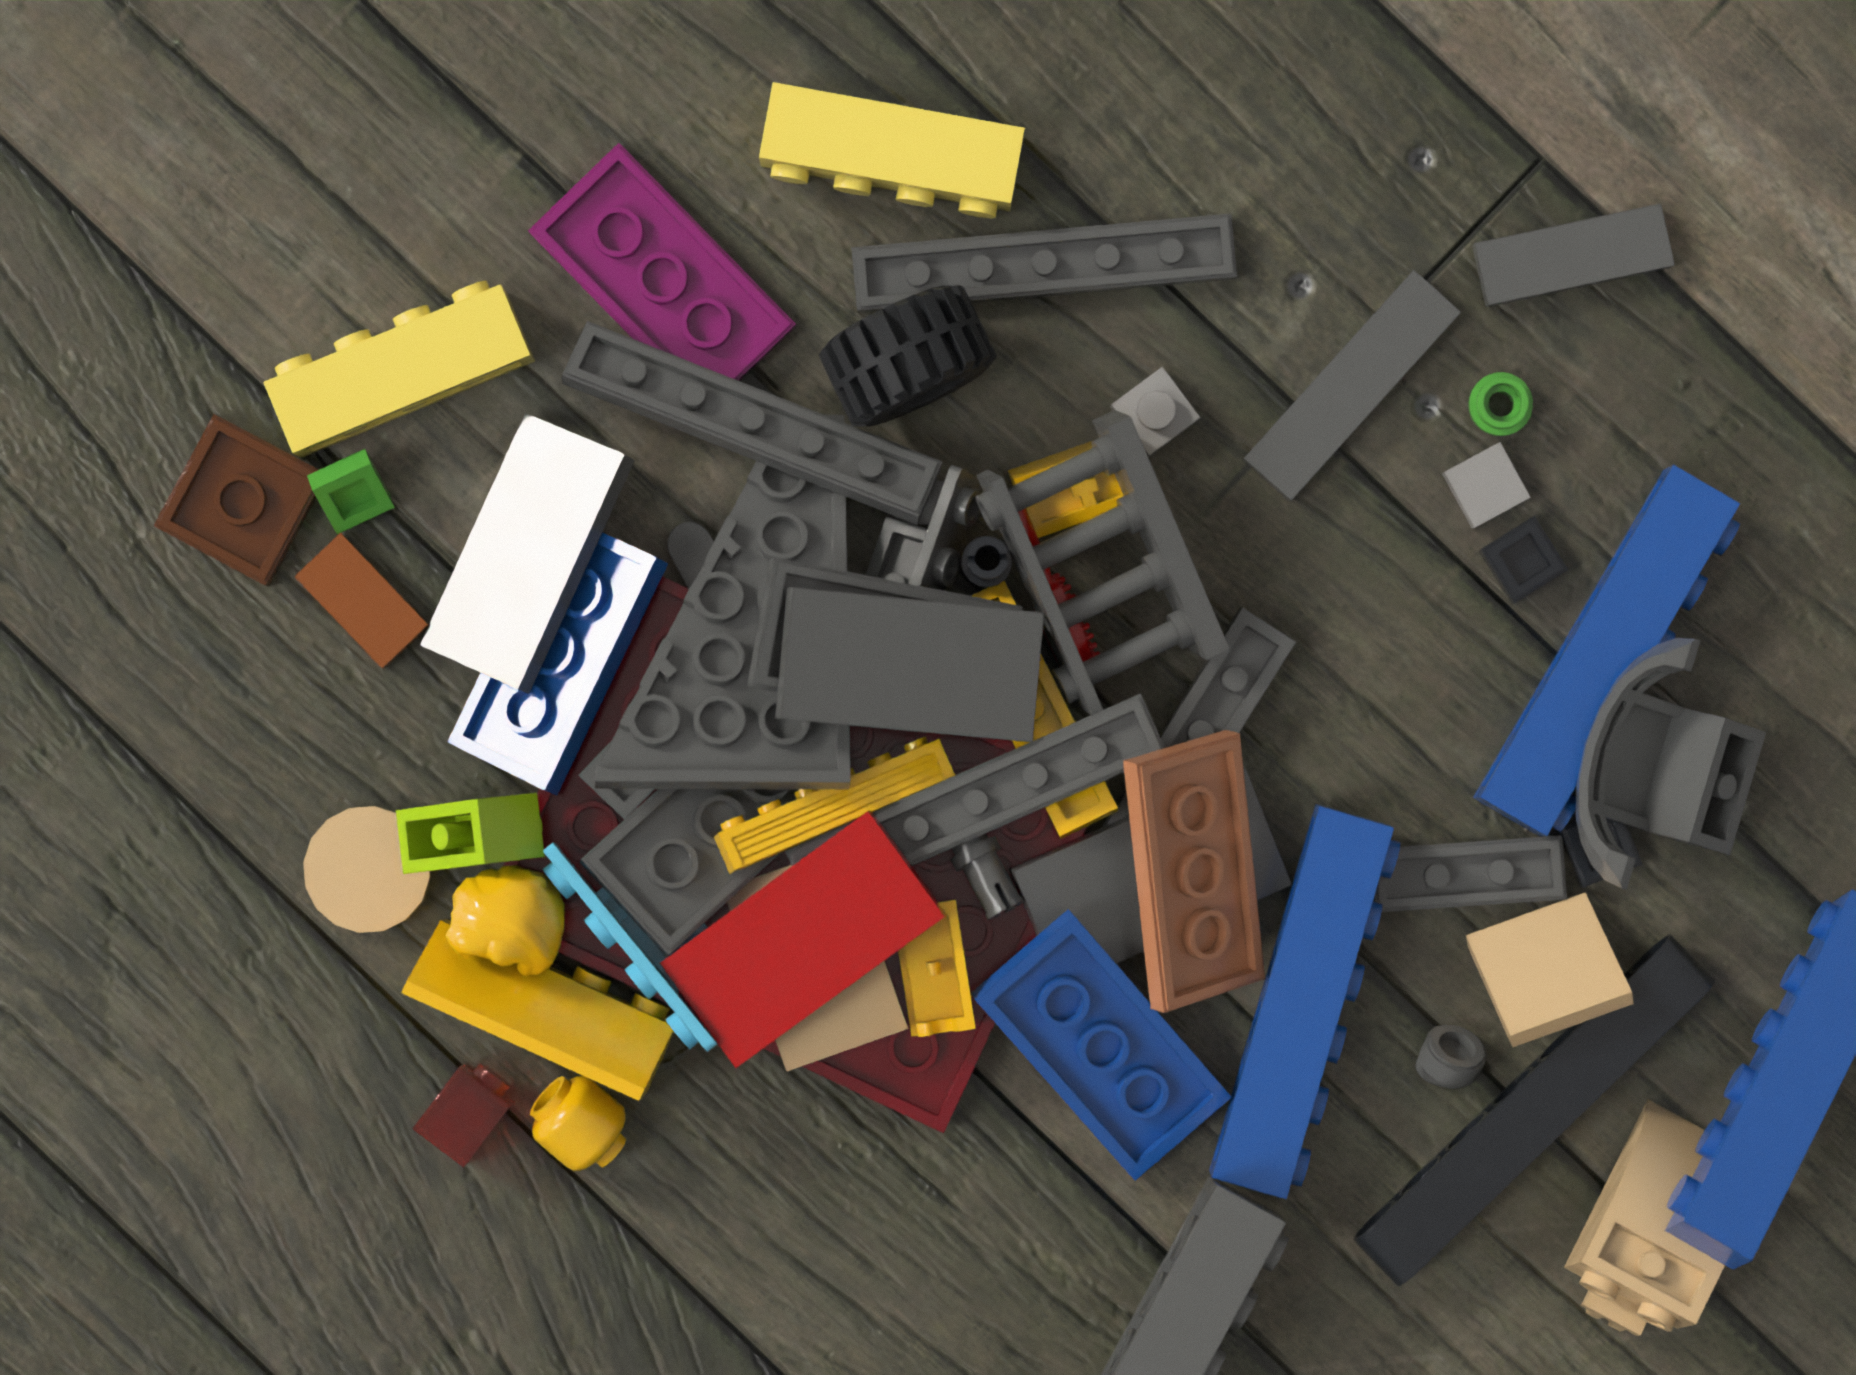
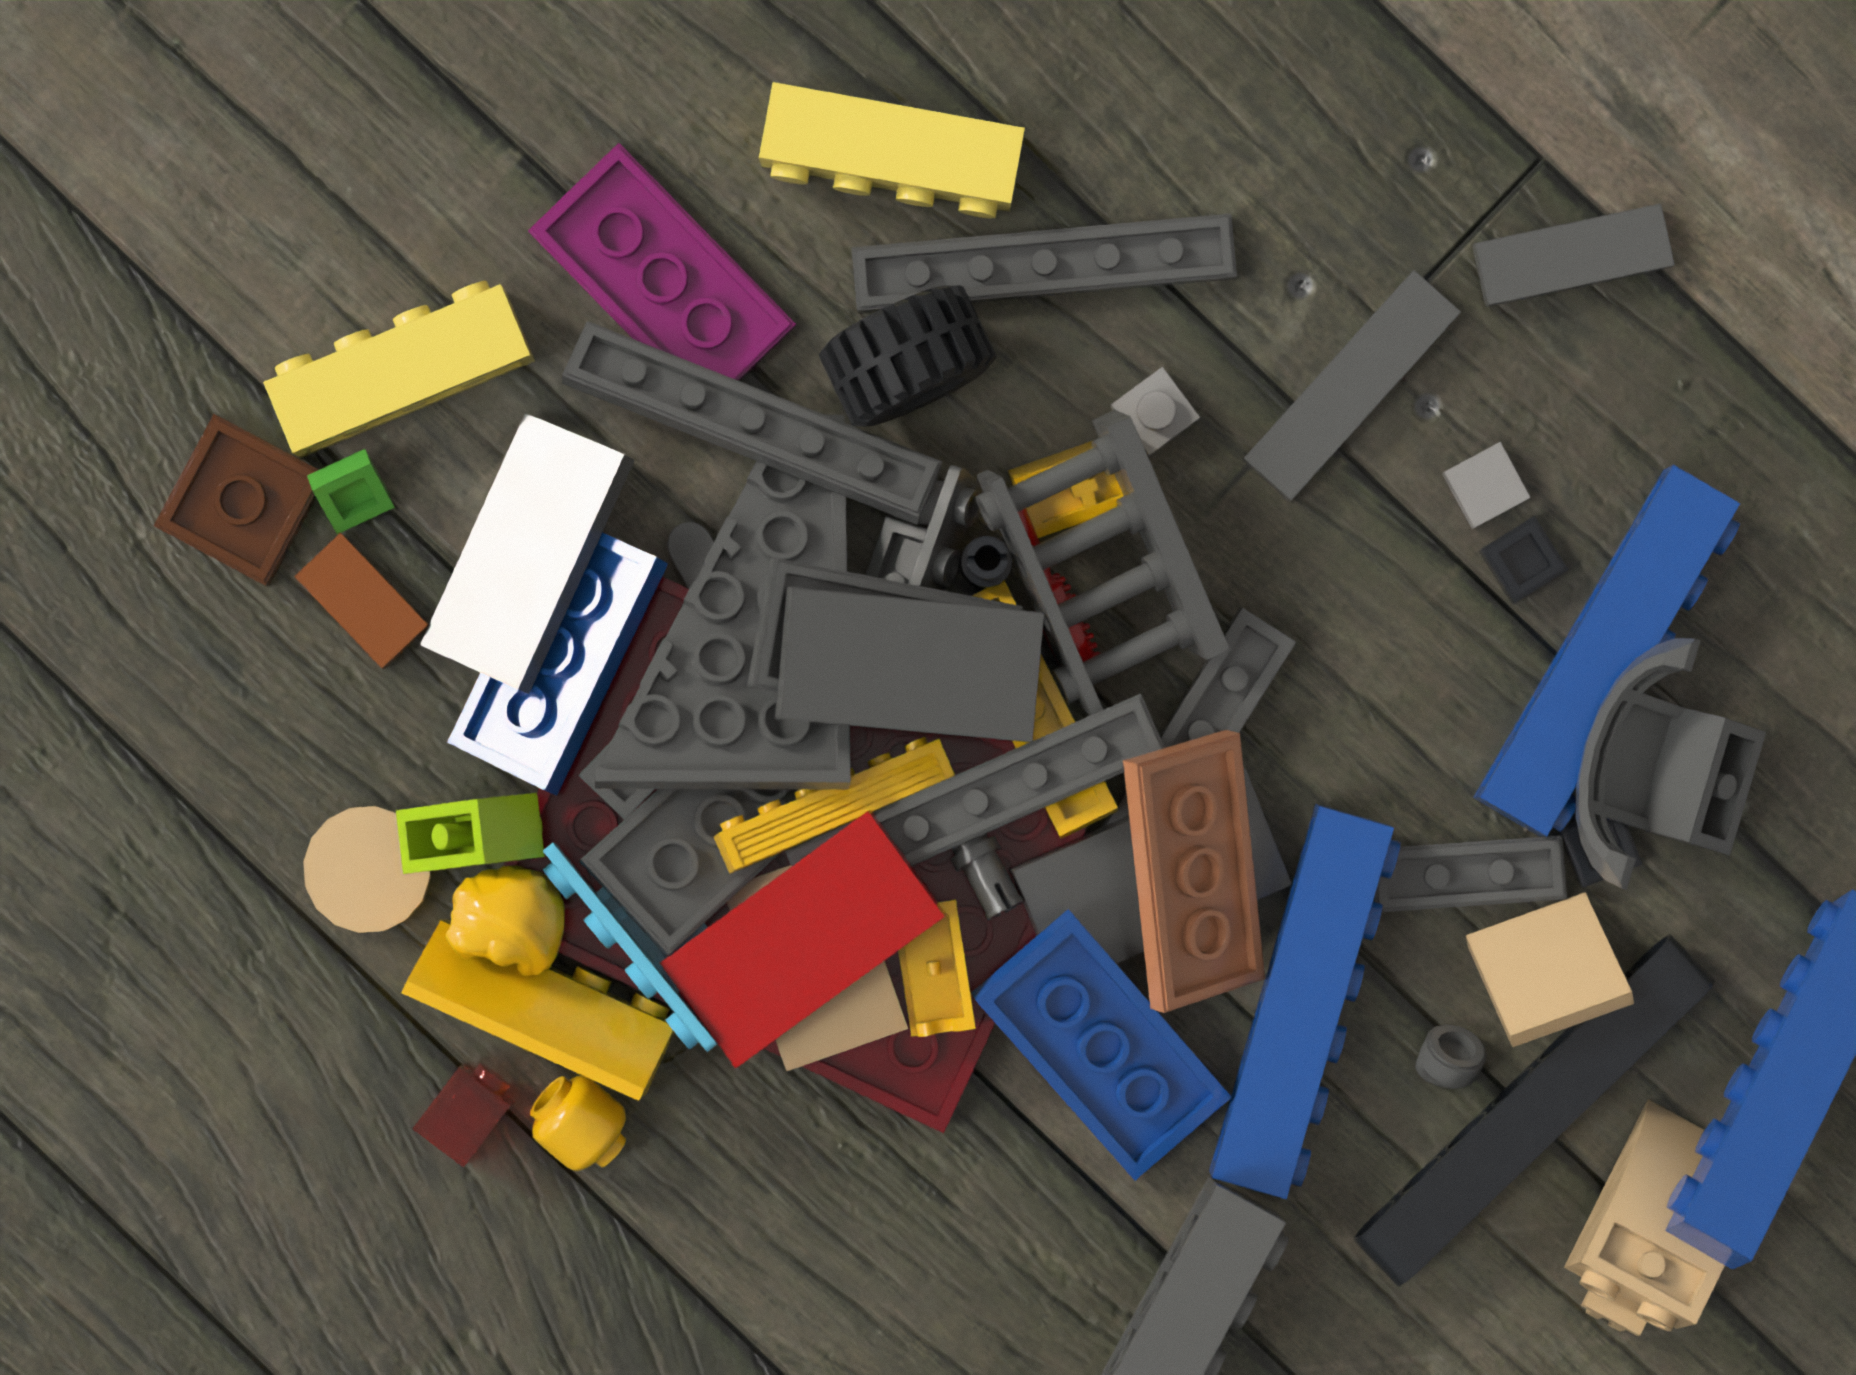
(1520, 400): bright green plate -> none

